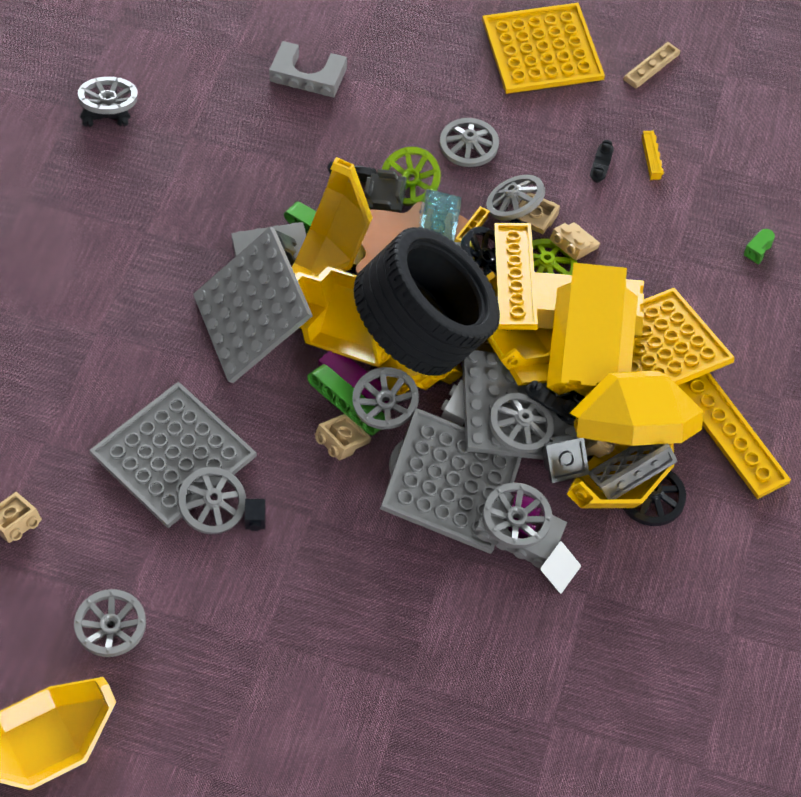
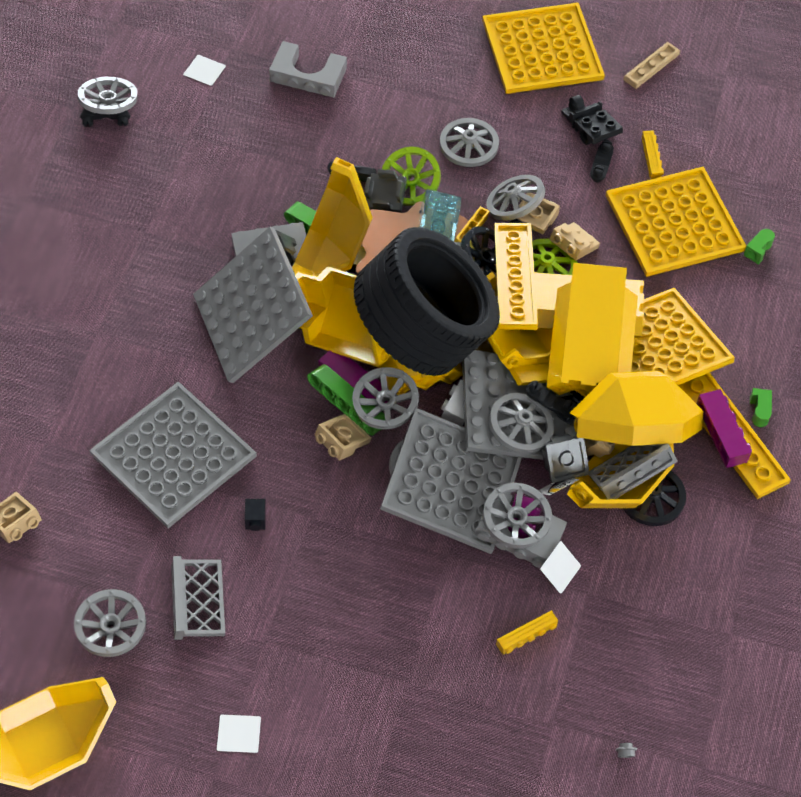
(180, 603): none -> light grey fence
(204, 70): none -> white sticker
(210, 504): light grey wheel -> none
(239, 733): none -> white sticker
(527, 632): none -> yellow piece
(554, 487): none -> sticker
(591, 121): none -> black plate
(626, 750): none -> light grey plate
(675, 221): none -> yellow plate
(724, 429): none -> magenta brick
(763, 406): none -> bright green leg

